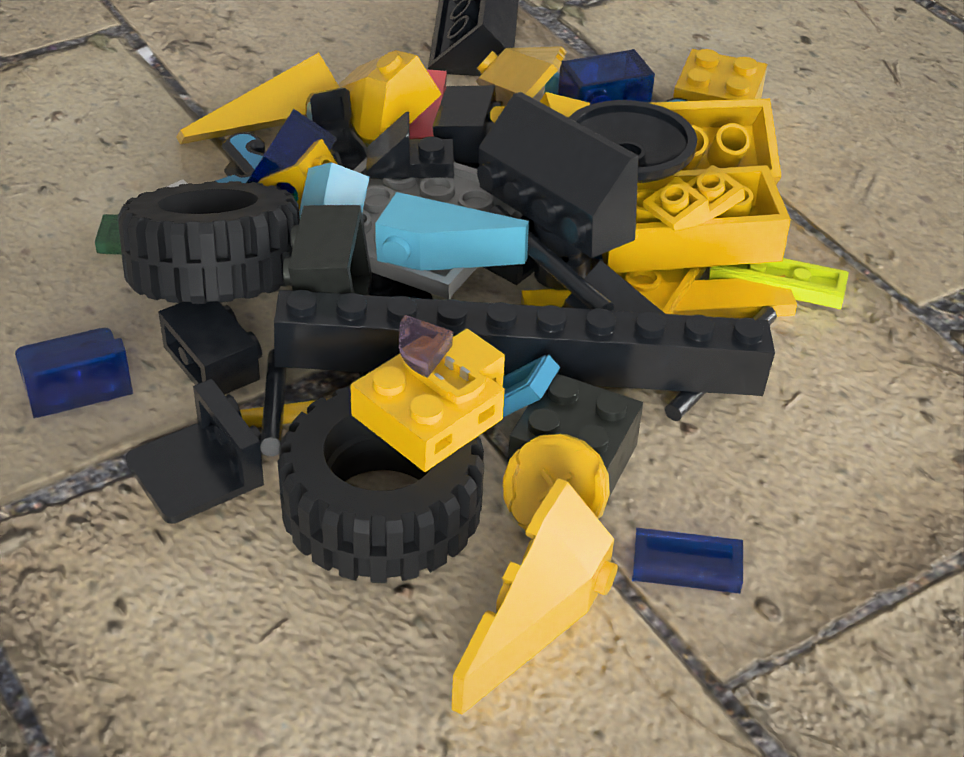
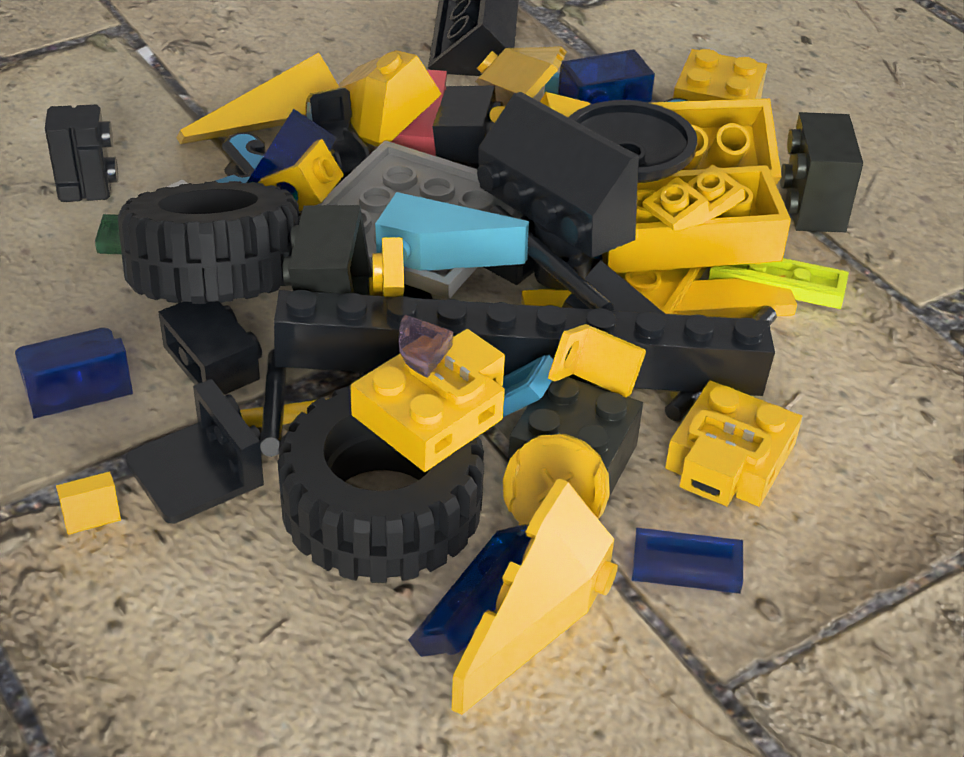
(79, 152): none -> black brick
(88, 502): none -> yellow tile
(334, 186): medium azure panel -> none
(388, 269): none -> yellow hinge
(399, 157): black slope -> none
(476, 590): none -> clear blue plate
(598, 359): none -> yellow bracket
(732, 445): none -> yellow piece
(821, 172): none -> pearl dark grey piece

